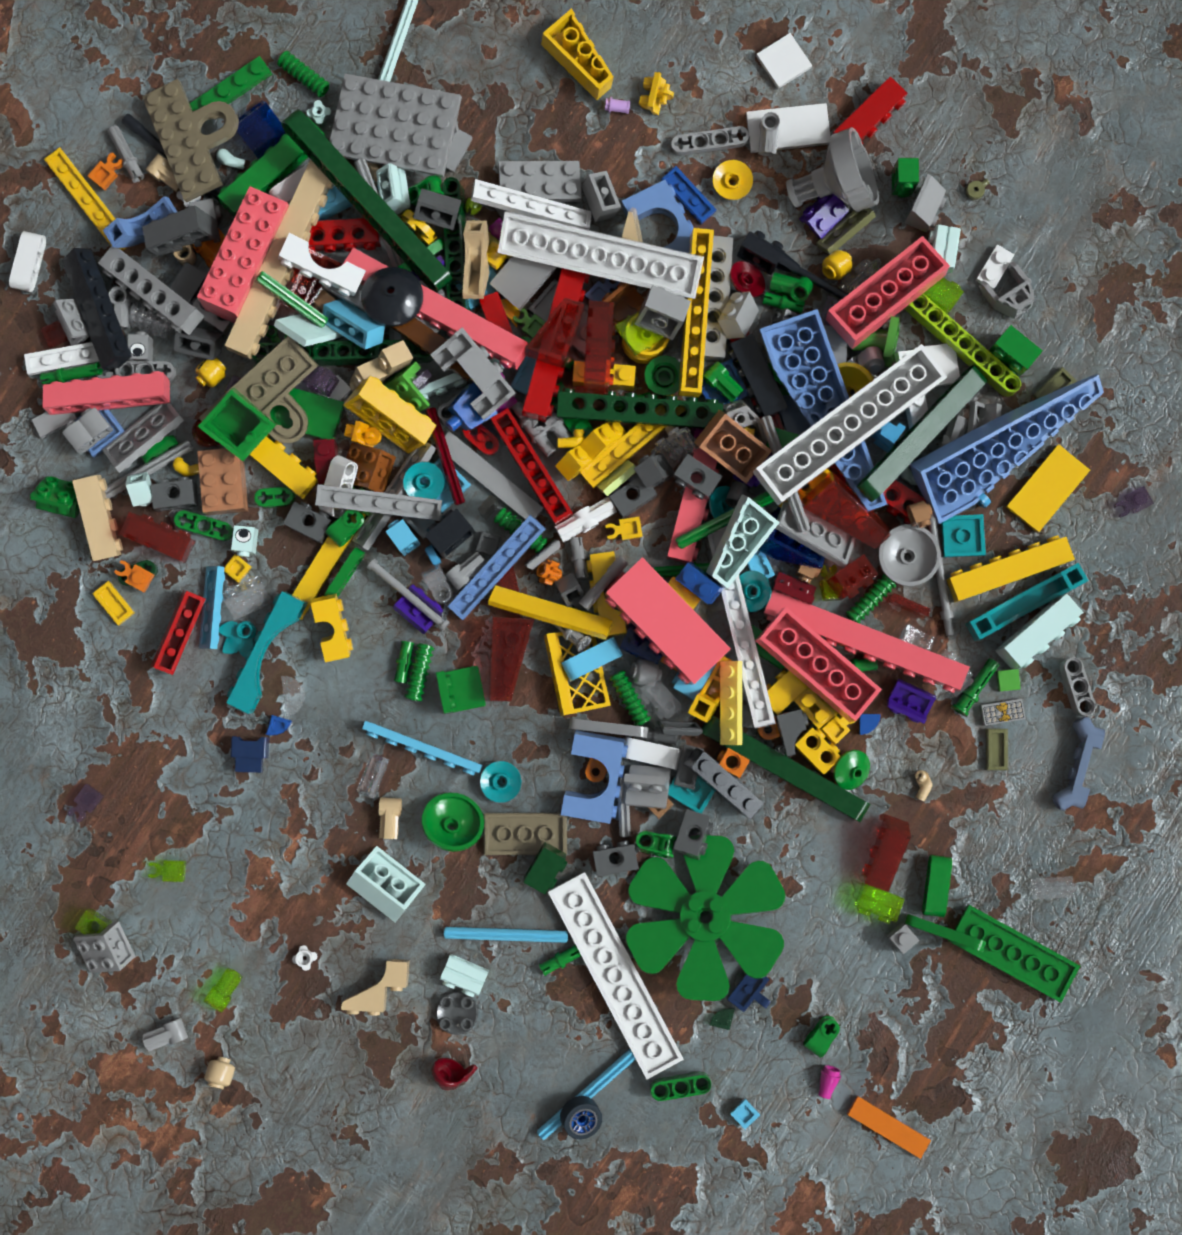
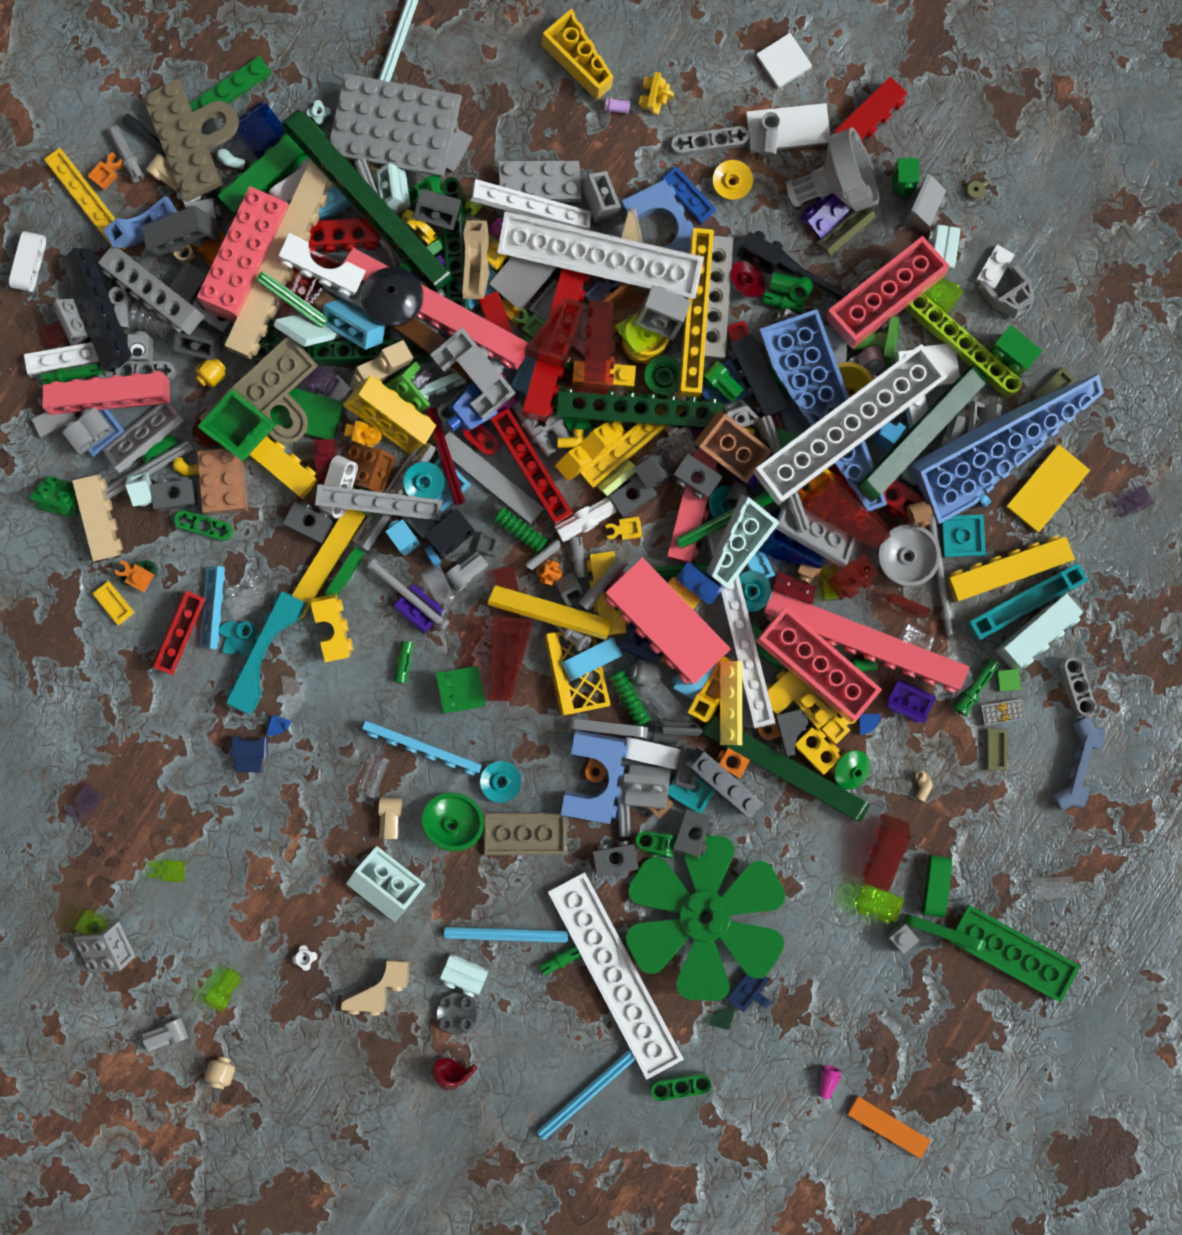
(157, 537): clear red wedge -> none
(237, 568): yellow tile -> none
(244, 540): light aqua brick -> none
(273, 492): green beam -> none
(303, 73): green piece -> none
(343, 529): green piece -> none
(419, 672): green piece -> none
(496, 567): medium blue plate -> none
(545, 868): dark green brick -> none
(589, 1120): wheel -> none
(738, 315): light grey brick -> none
(745, 1113): medium azure plate -> none
(820, 1038): green piece -> none
(837, 265): yellow head -> none
(870, 599): green piece -> none

